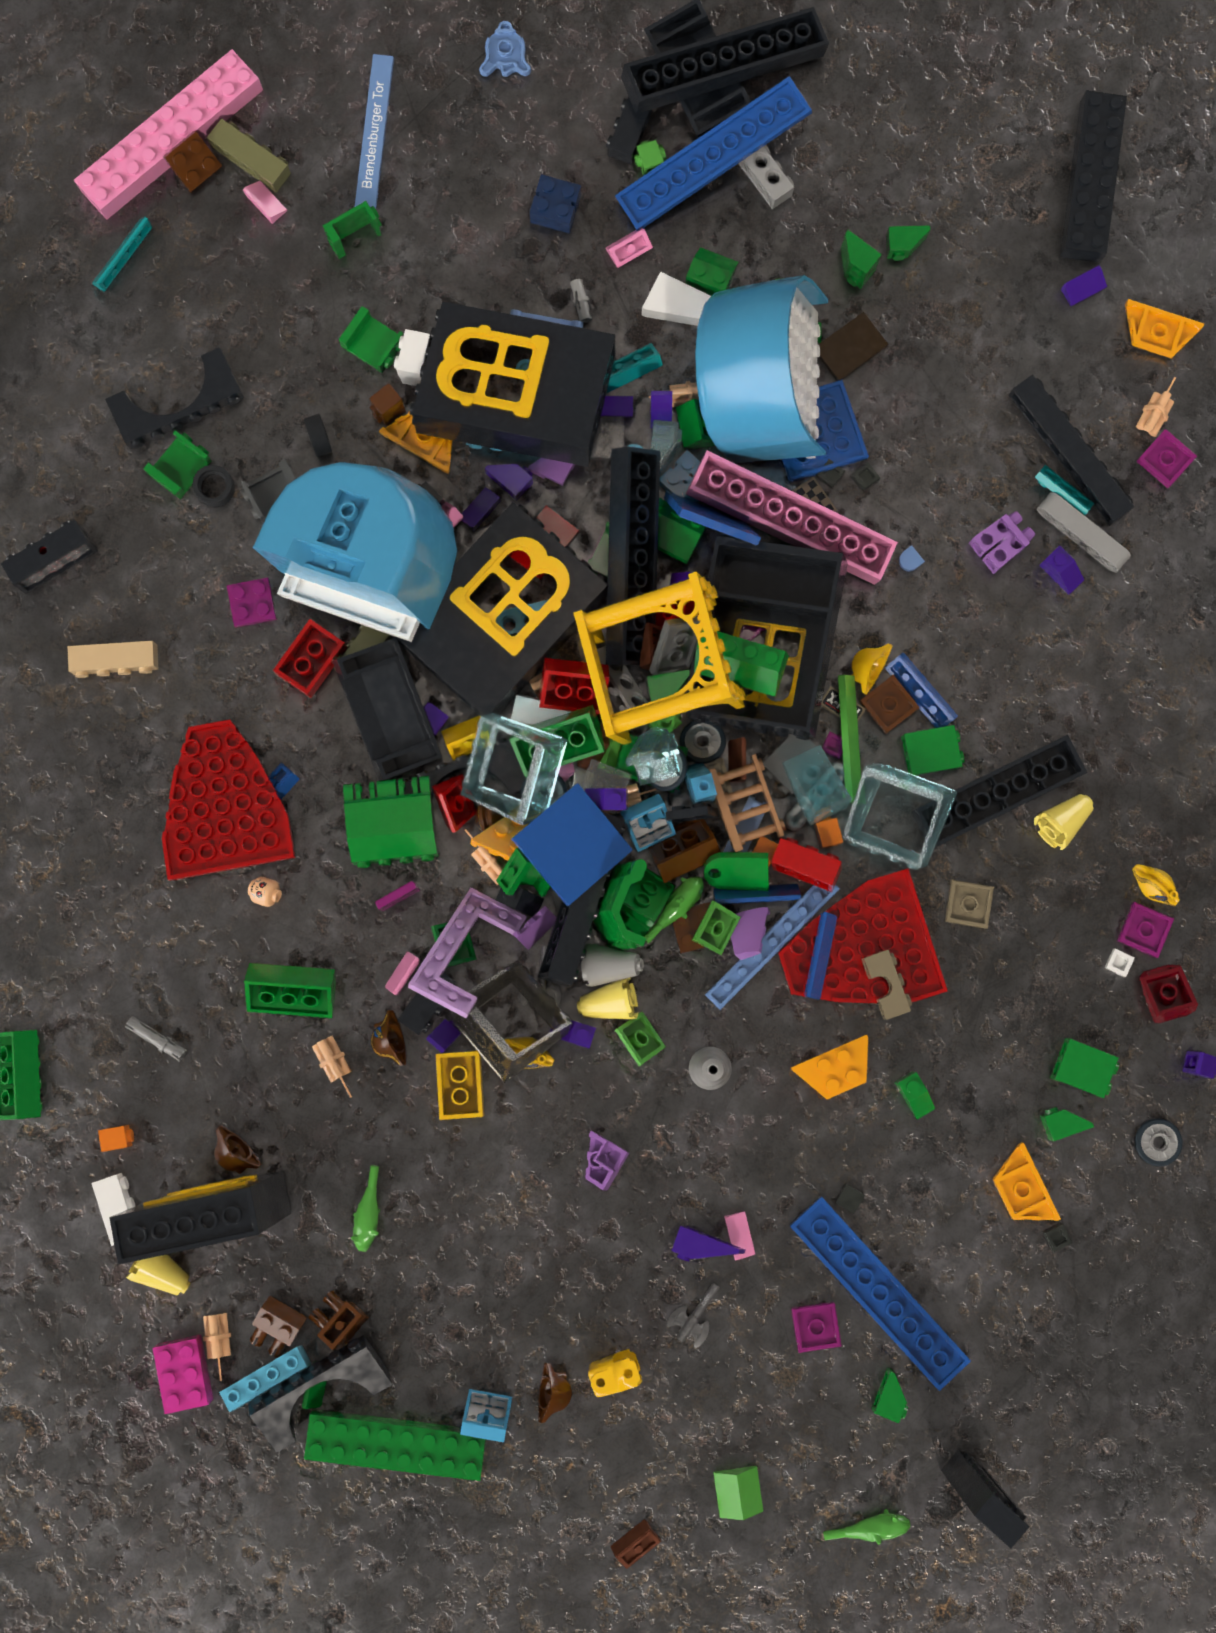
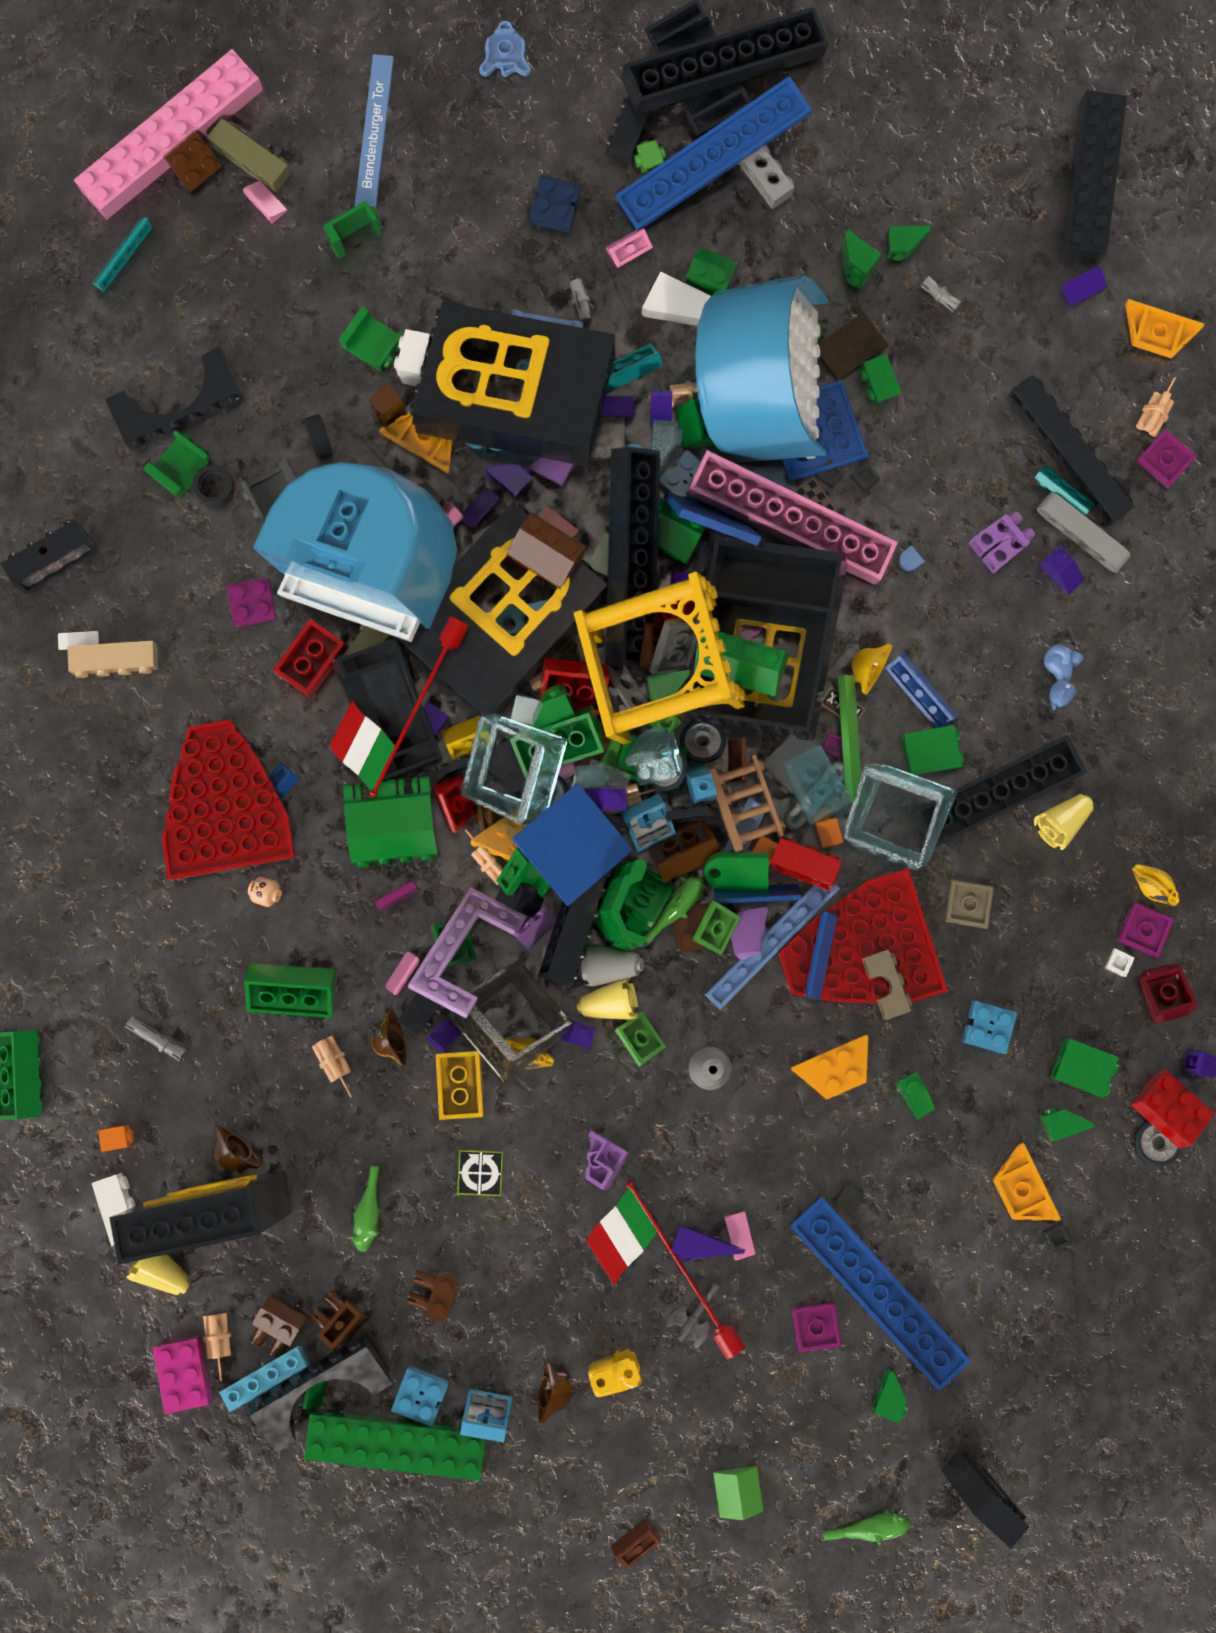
(77, 638): none -> white sticker
(364, 744): none -> flag
(423, 1388): none -> dark azure piece
(443, 1292): none -> reddish brown brick
(480, 1172): none -> tile
(546, 550): none -> slope
(553, 706): none -> green slope
(593, 775): none -> clear light blue brick
(625, 1235): none -> flag
(879, 379): none -> green brick
(889, 704): reddish brown plate -> none
(940, 294): none -> light grey pin
(1001, 1030): none -> dark azure piece
(1060, 662): none -> medium blue animal
(1172, 1109): none -> red brick

